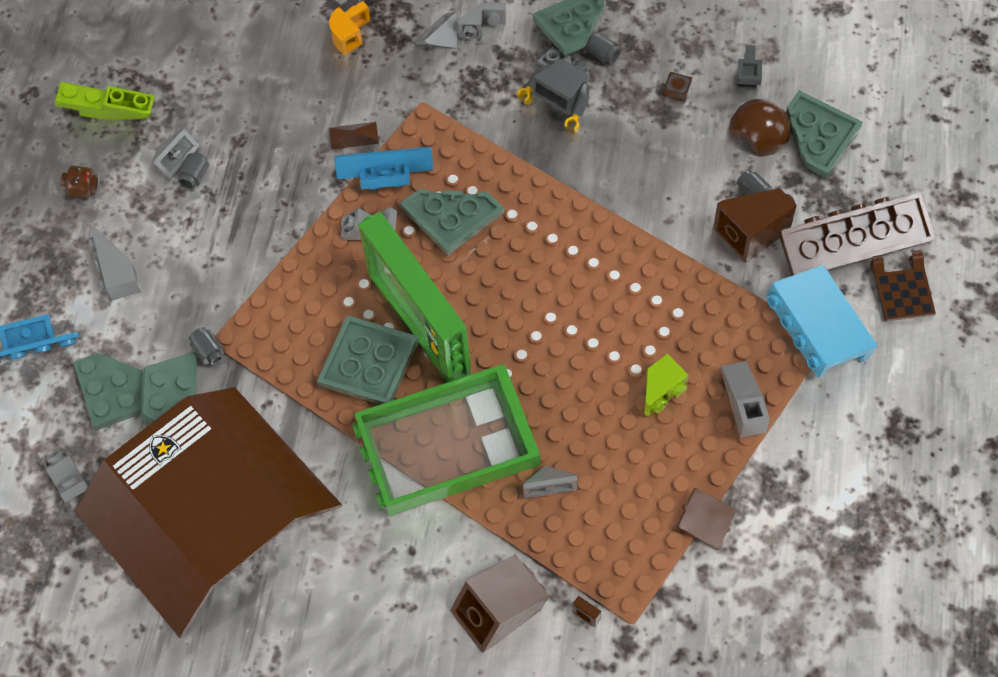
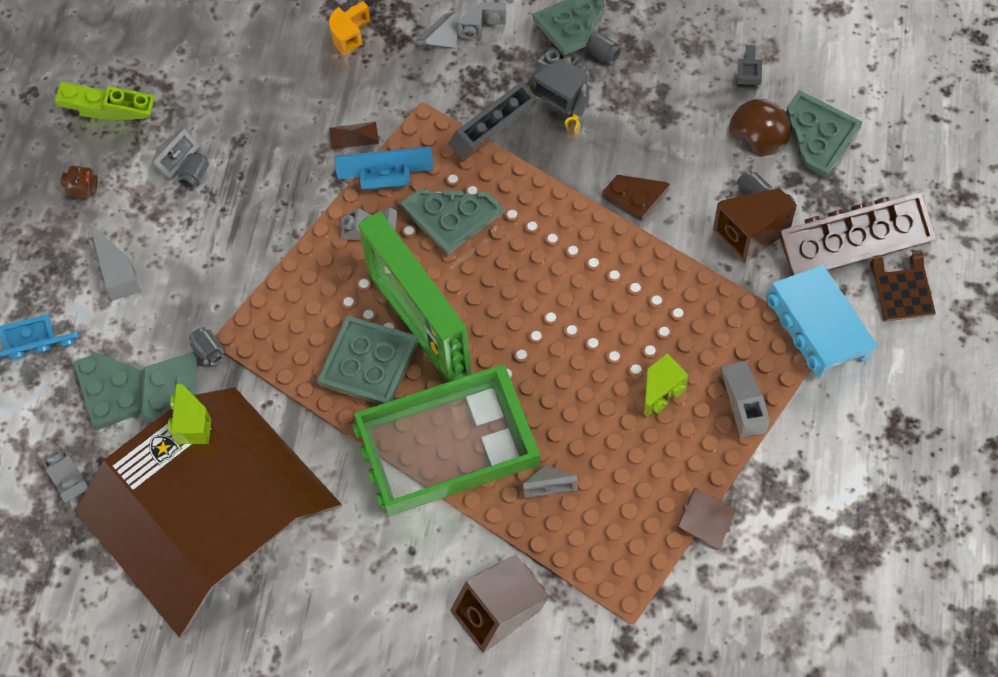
(190, 418): none -> lime slope
(492, 121): none -> dark grey brick
(586, 611): reddish brown tile -> none
(635, 194): none -> reddish brown wing
(677, 85): reddish brown tile -> none

